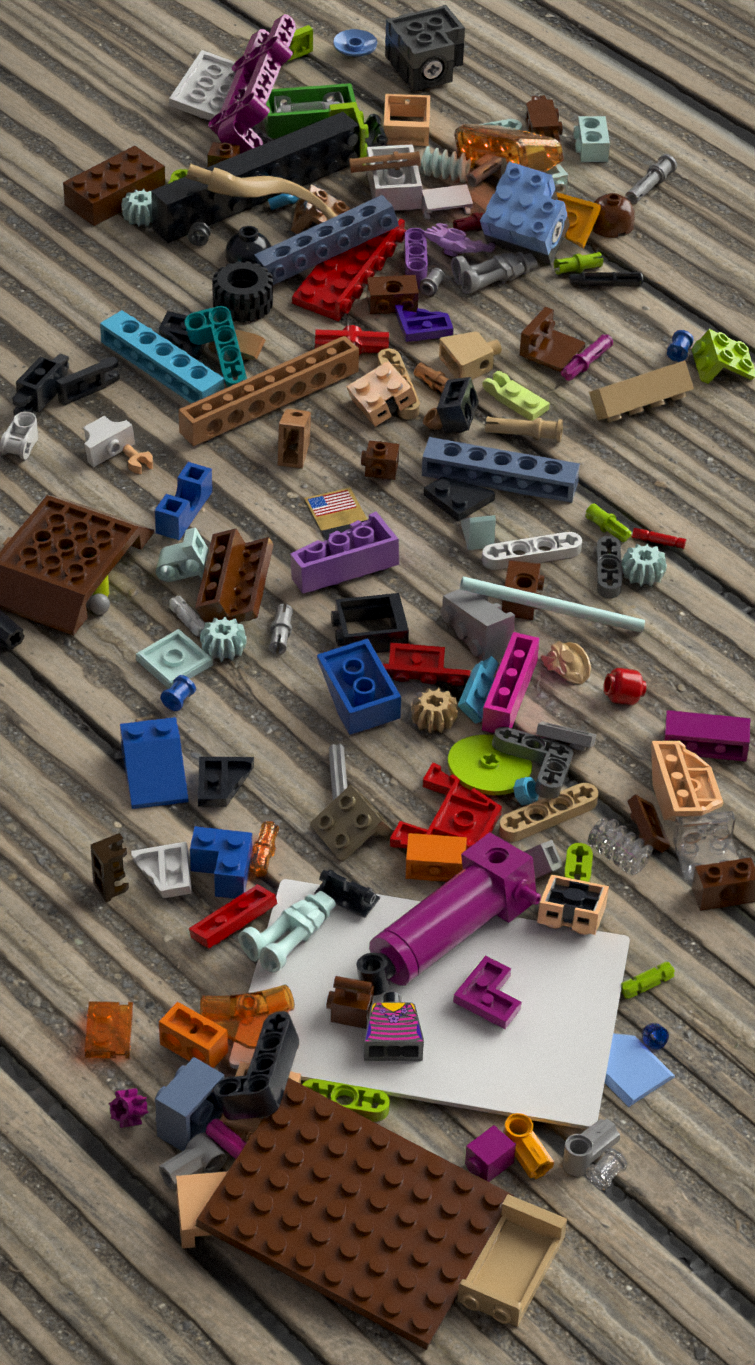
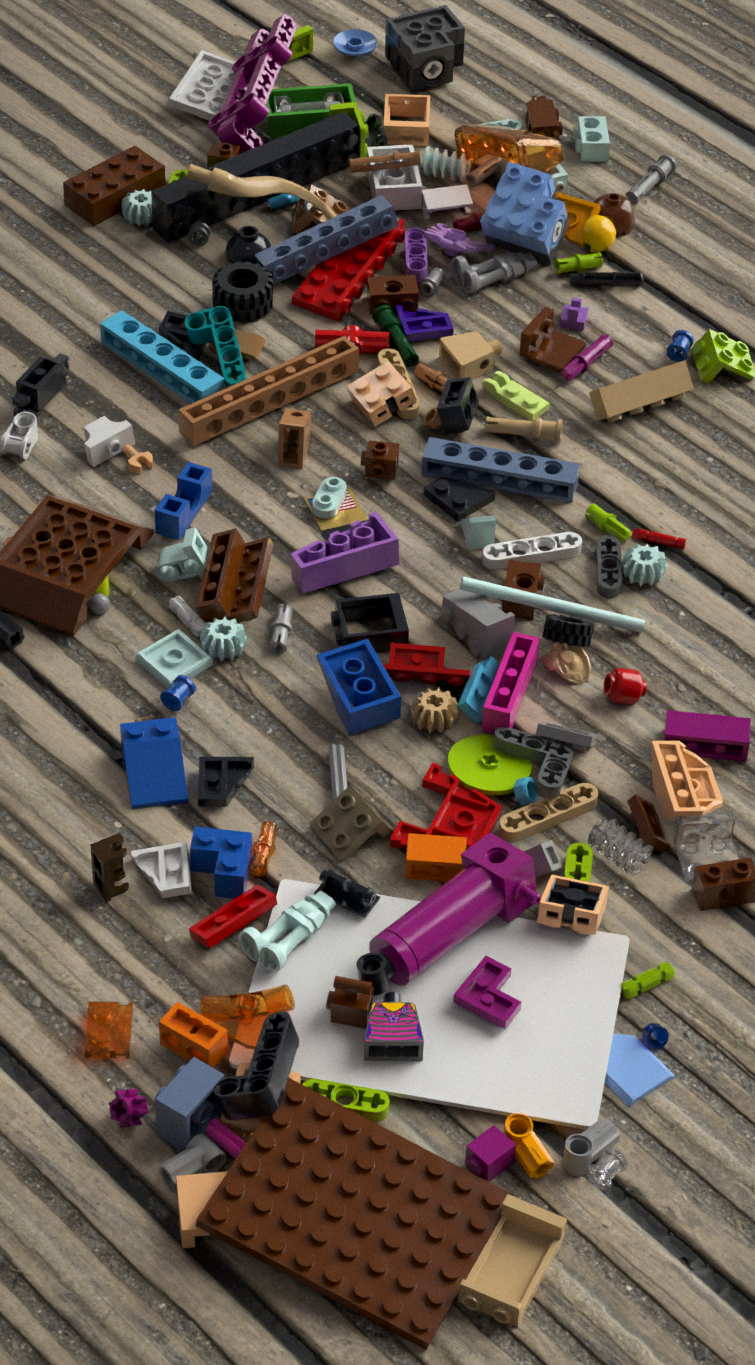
(87, 381): black hinge -> none
(329, 497): none -> light aqua plate
(384, 317): none -> dark green pin
(568, 630): none -> black tyre
(574, 315): none -> medium lavender tile
(599, 233): none -> yellow hair

